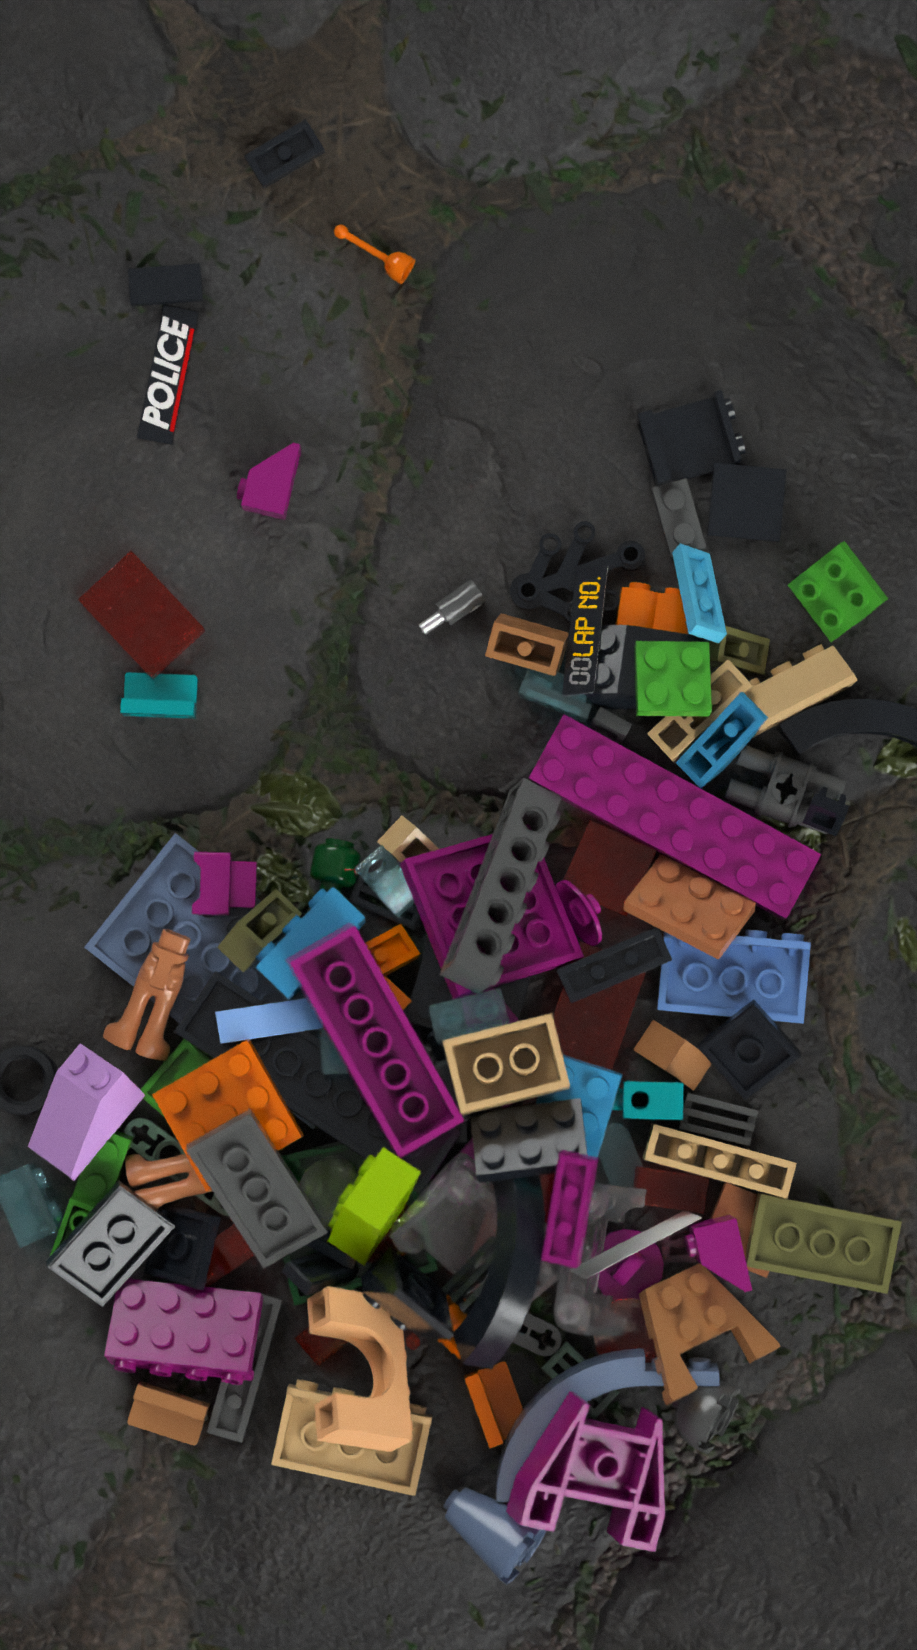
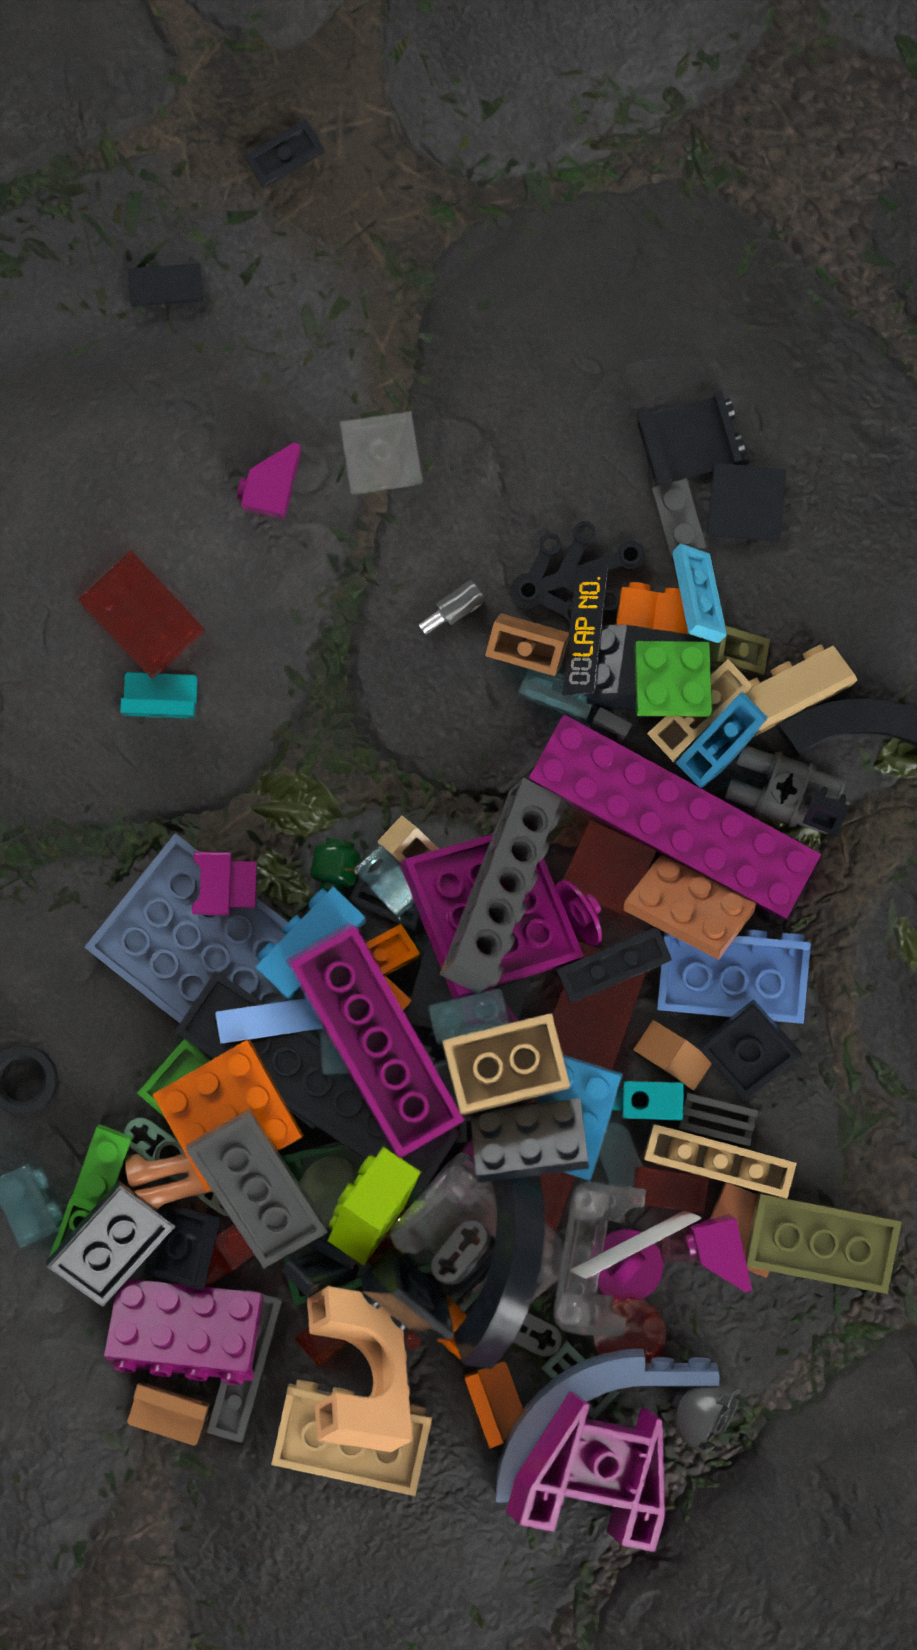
(82, 1111): lavender slope -> none
(158, 977): nougat piece -> none
(167, 374): sticker -> none
(258, 929): olive slope -> none
(381, 453): none -> clear plate
(397, 265): orange hinge -> none
(454, 1246): none -> dark grey beam
(492, 1532): sand blue cone -> none
(569, 1208): magenta tile -> none
(690, 1312): medium nougat wing -> none
(838, 591): bright green plate -> none

